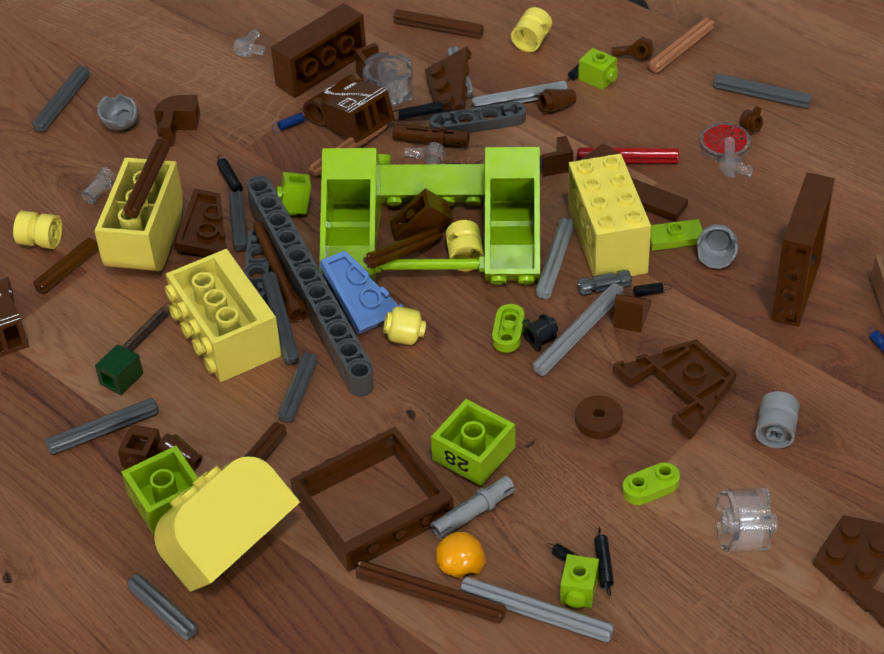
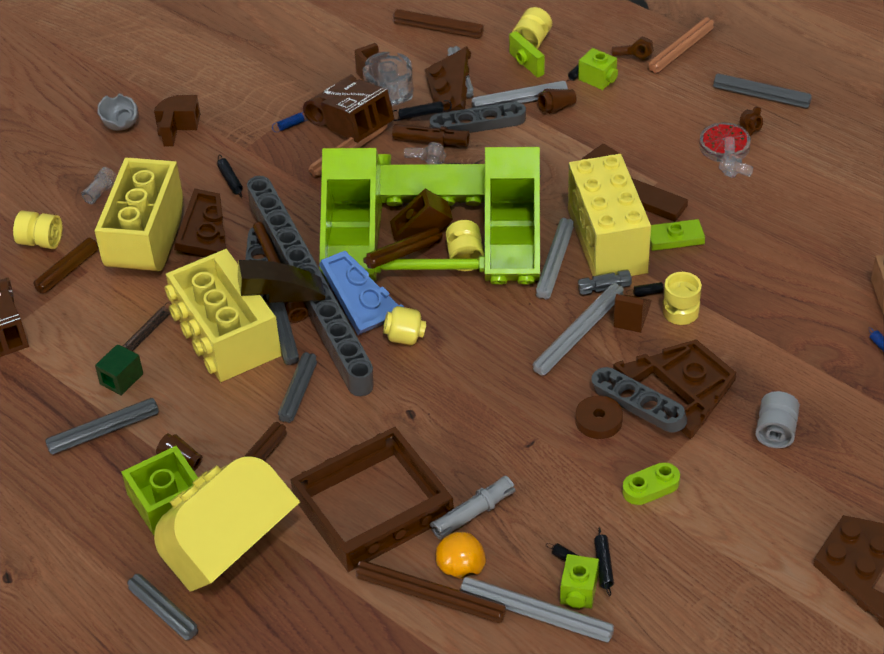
(60, 99): dark grey axle -> none
(135, 450): reddish brown brick -> none
(146, 178): reddish brown axle -> none
(238, 221): dark grey axle -> none
(245, 45): clear piece -> none
(278, 281): none -> dark brown slope
(294, 192): lime brick -> none
(318, 50): reddish brown brick -> none
(473, 442): lime brick -> none
(508, 328): lime plate -> none
(526, 54): none -> lime plate
(540, 330): black brick -> none
(558, 161): reddish brown panel -> none
(641, 155): red axle -> none
(641, 396): none -> dark grey beam
(682, 298): none -> light yellow wheel
(717, 246): light grey hair -> none
(745, 520): clear brick -> none
(802, 249): reddish brown window -> none

